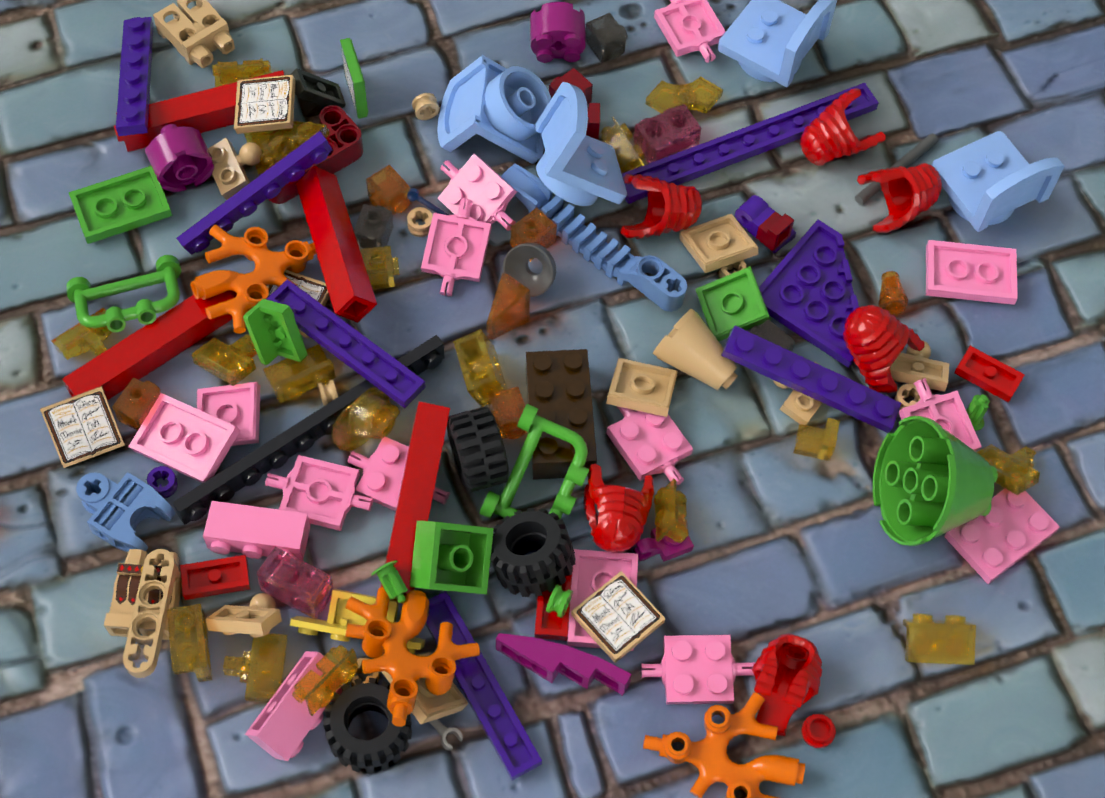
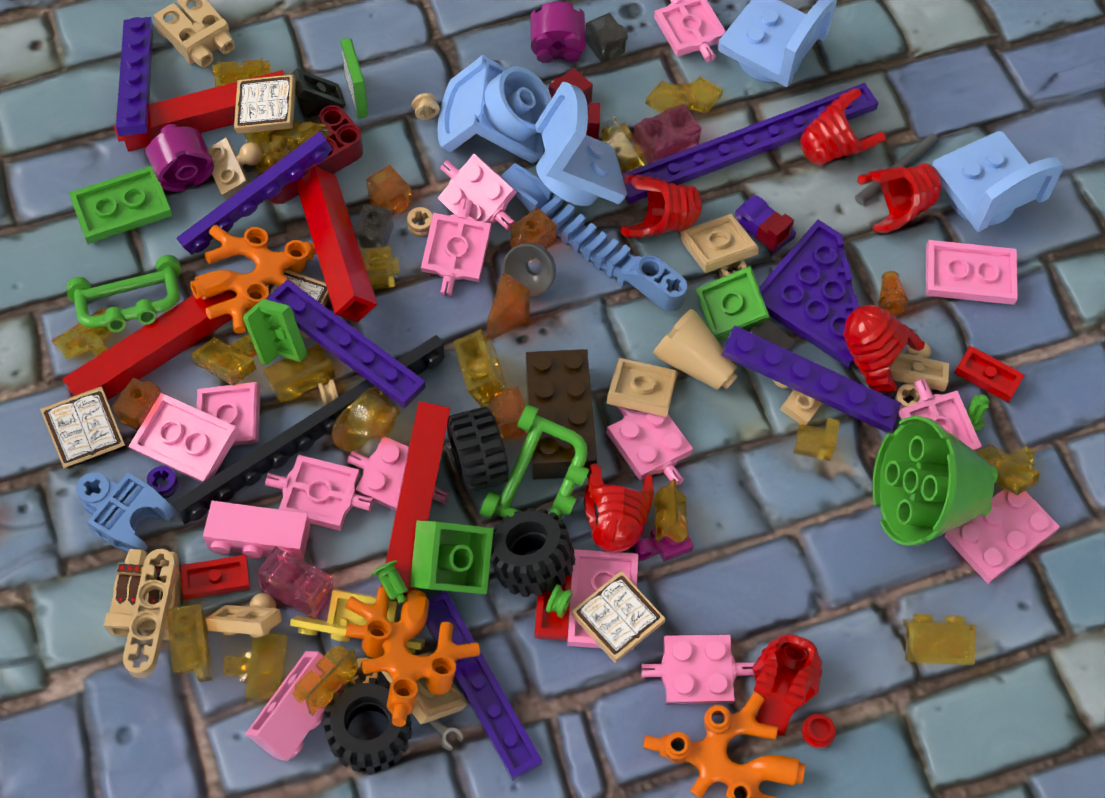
(413, 195): dark blue hinge -> none
(551, 658): magenta slope -> none

